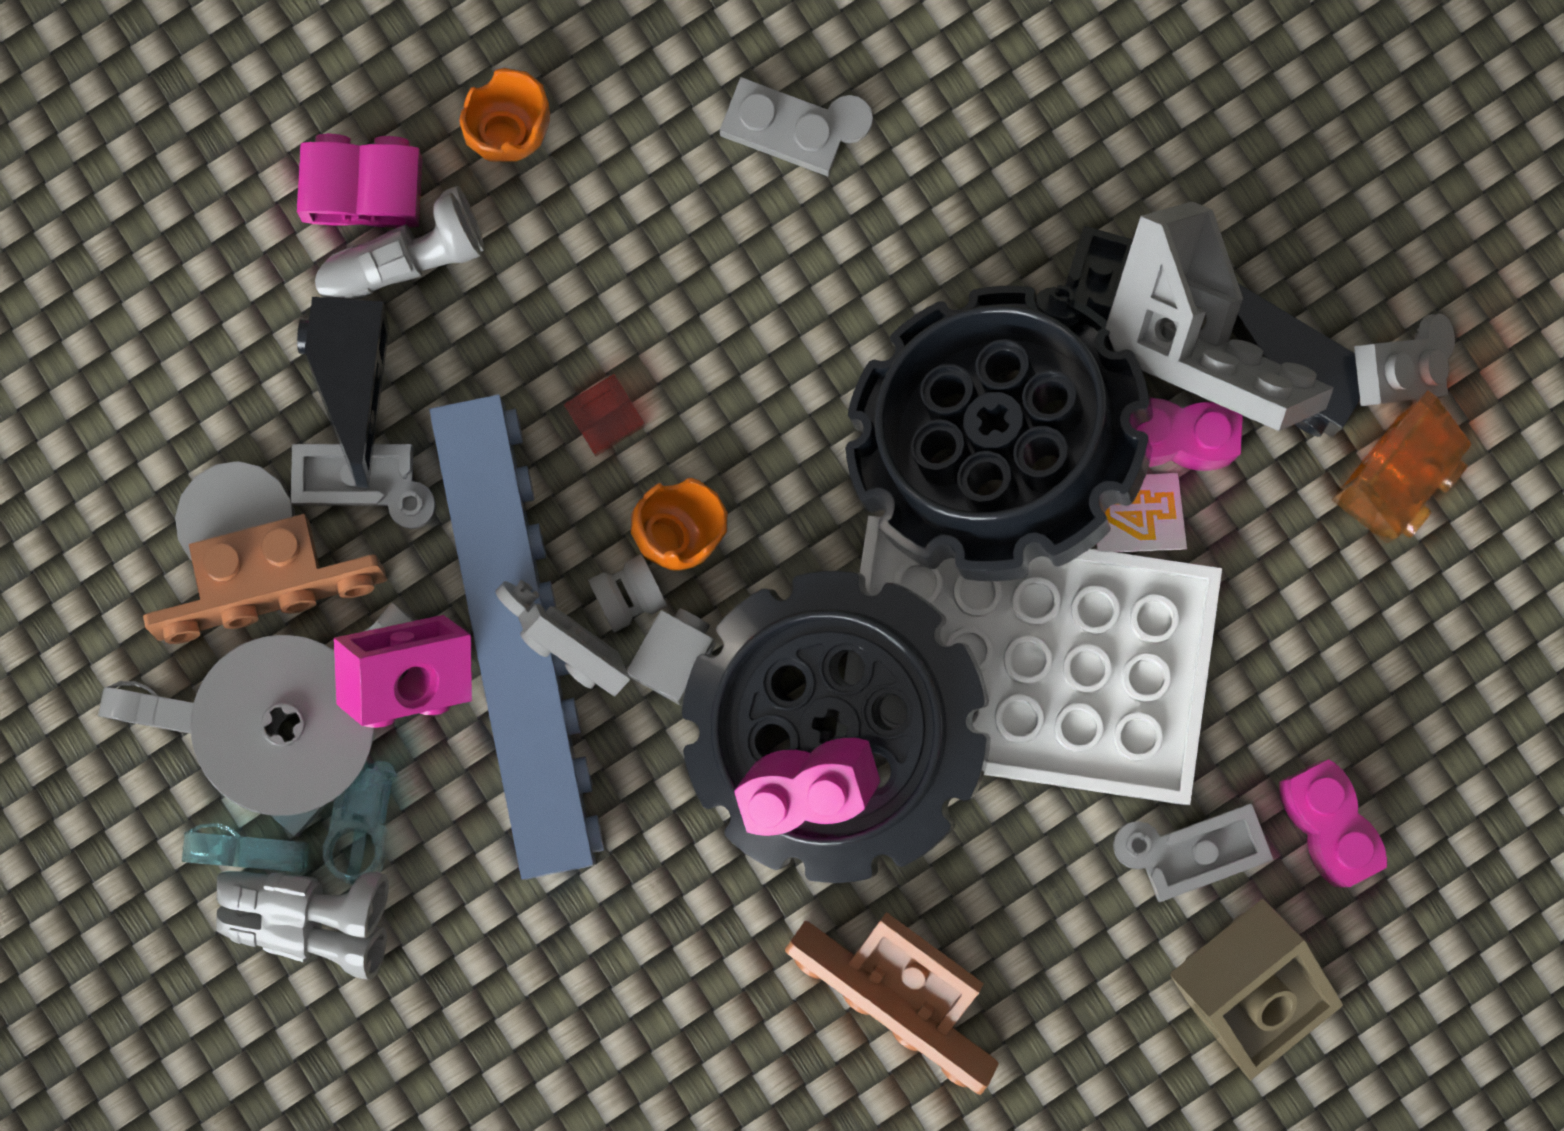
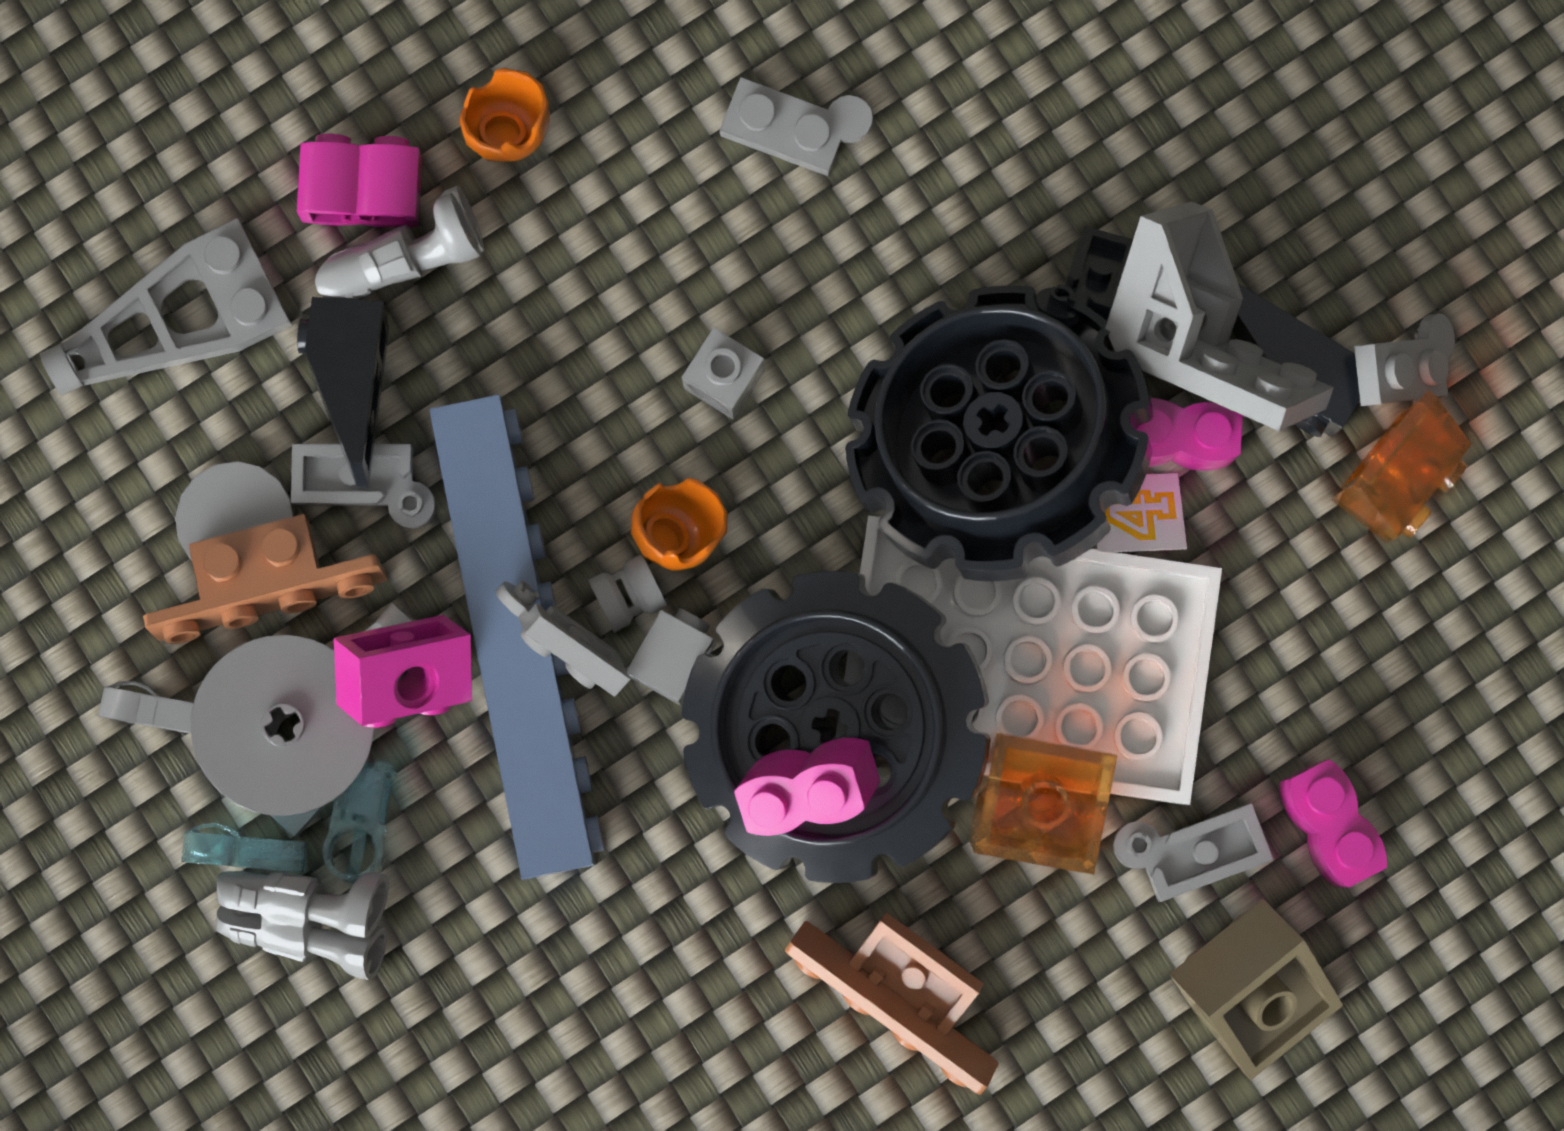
(236, 284): none -> light grey plate
(604, 415): clear red tile -> none
(723, 373): none -> light grey brick
(1043, 803): none -> clear orange slope

